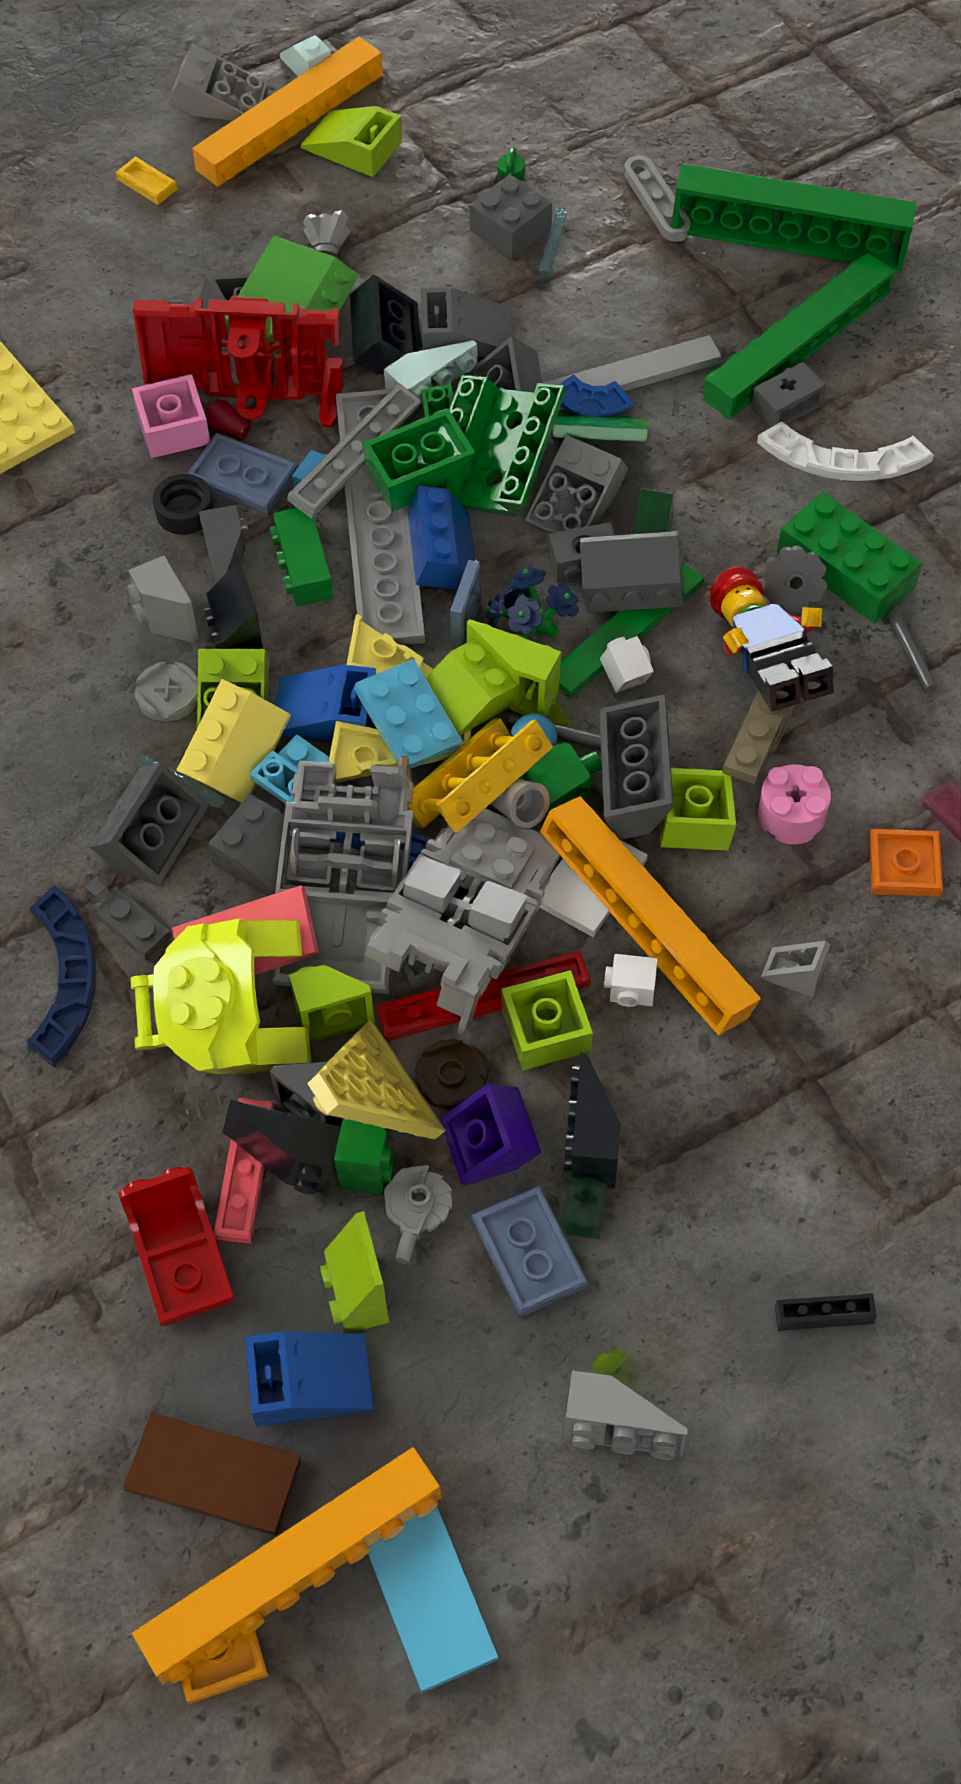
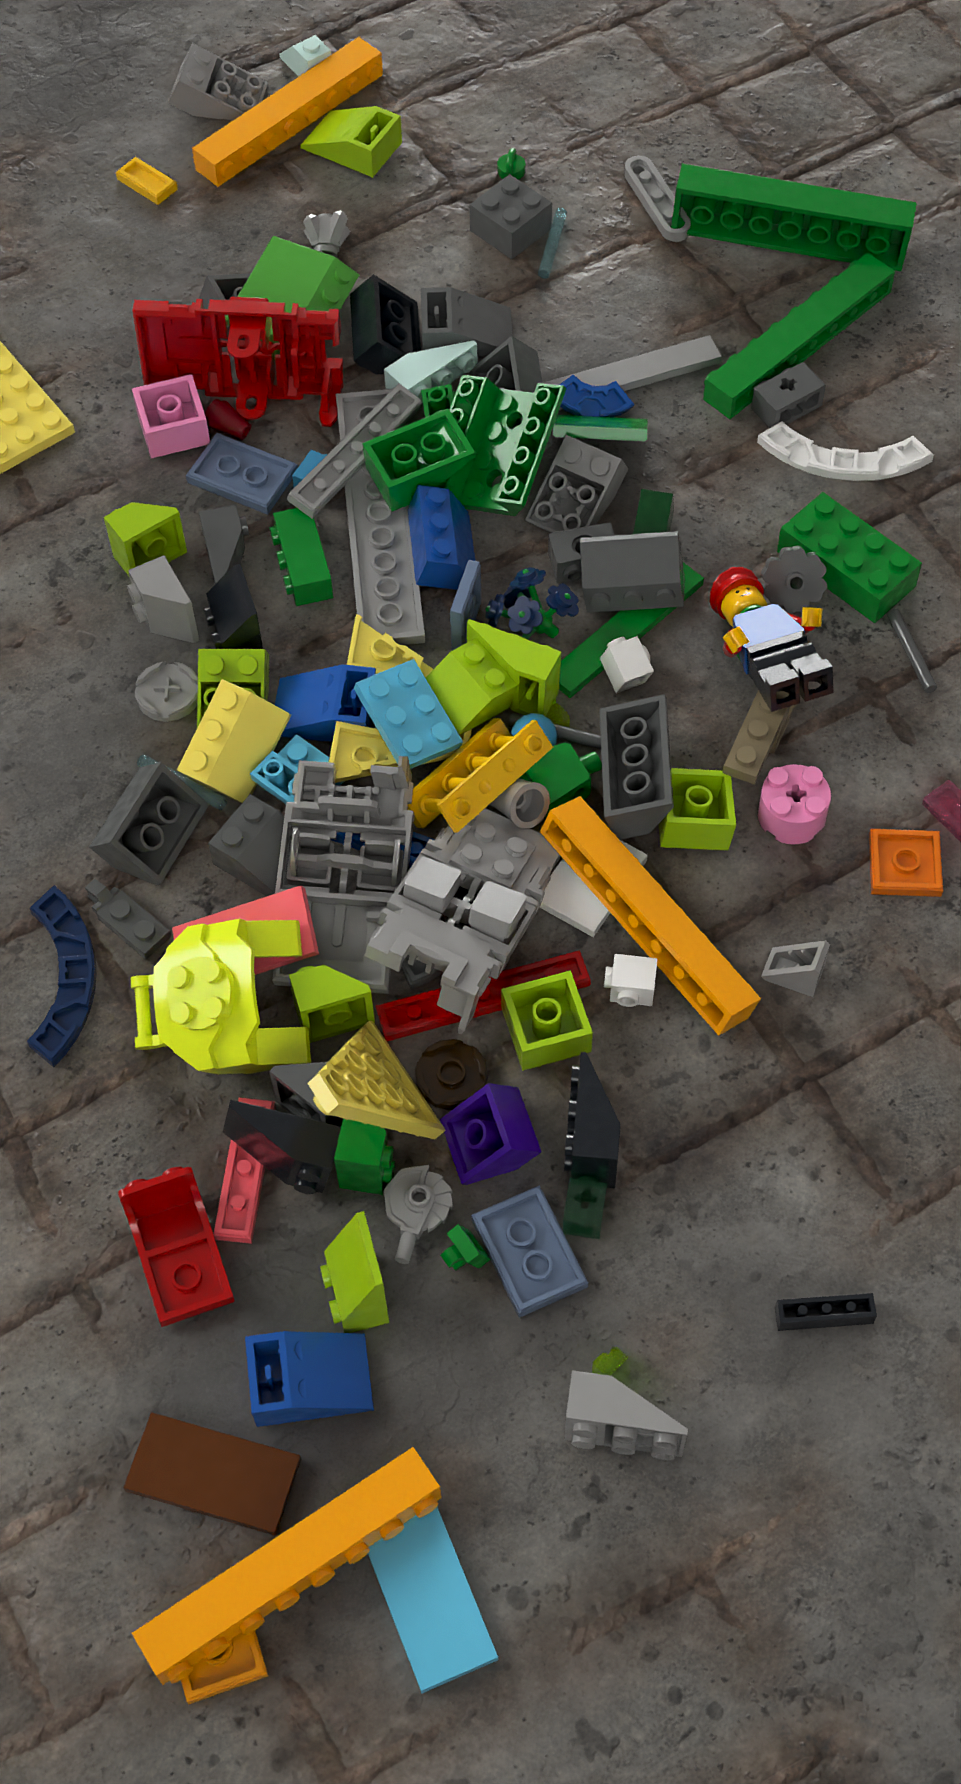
(144, 533): none -> lime slope
(178, 486): black tyre -> none
(465, 1249): none -> green tile

